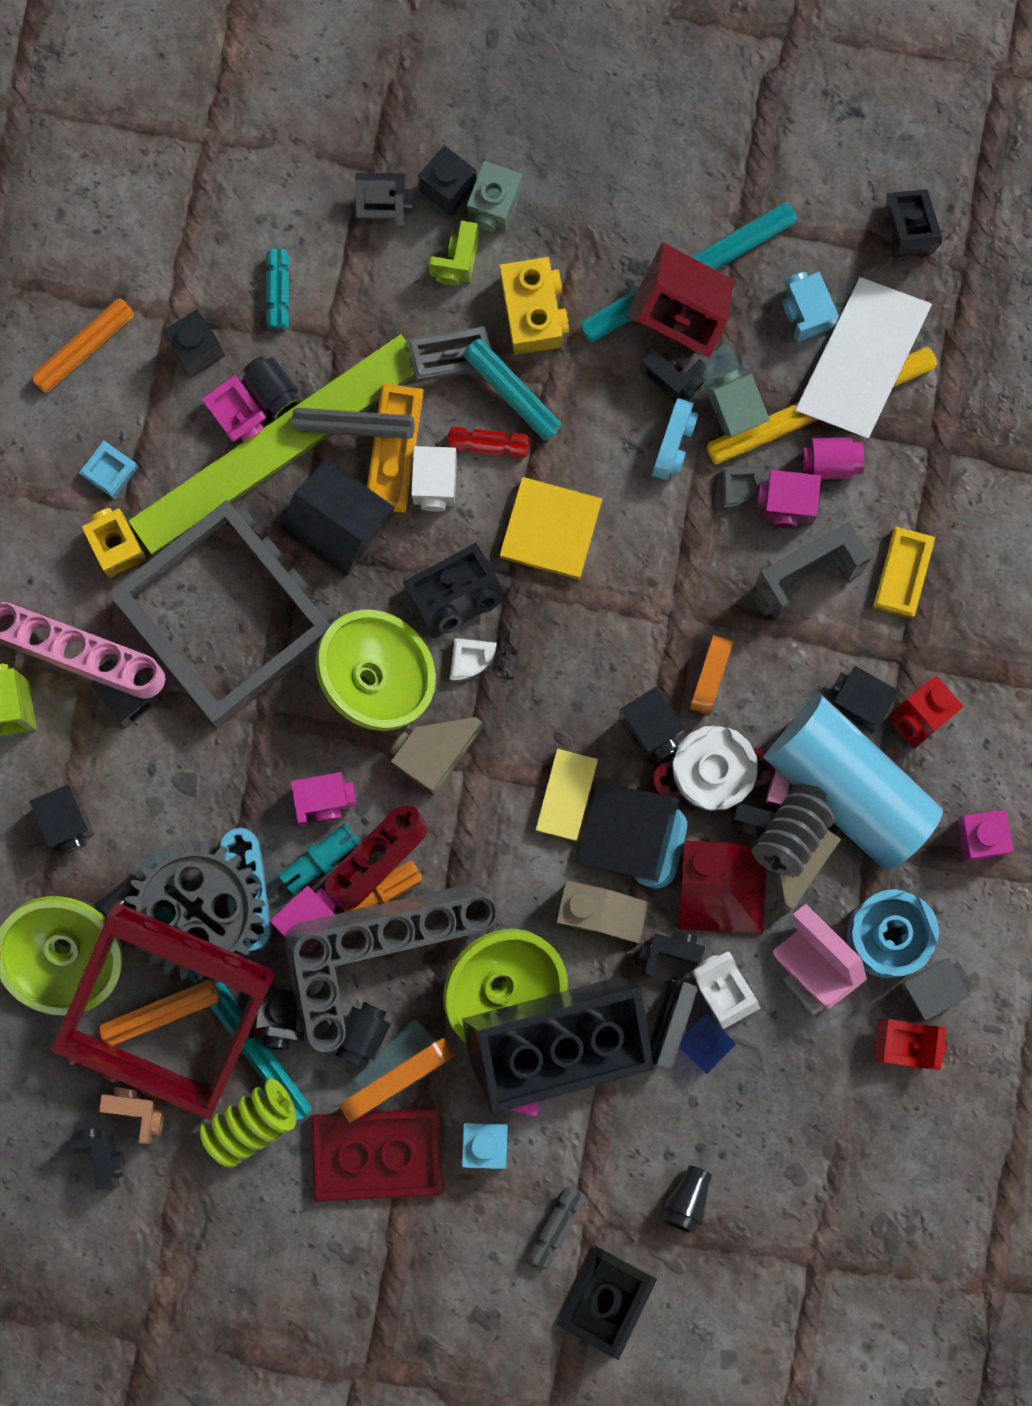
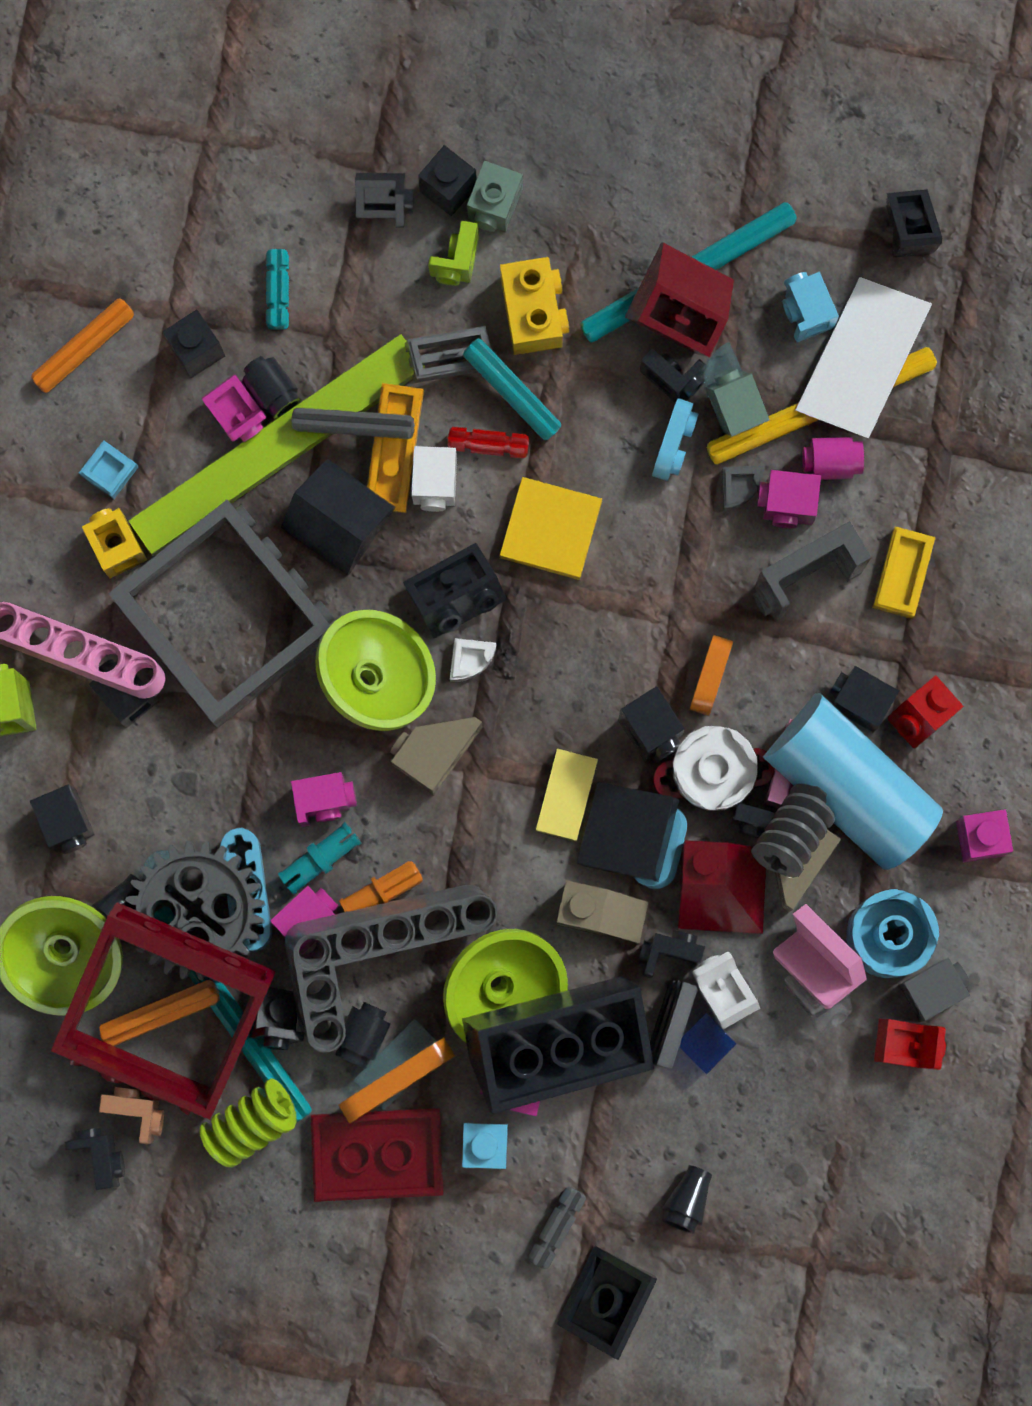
(389, 829): dark red beam -> none

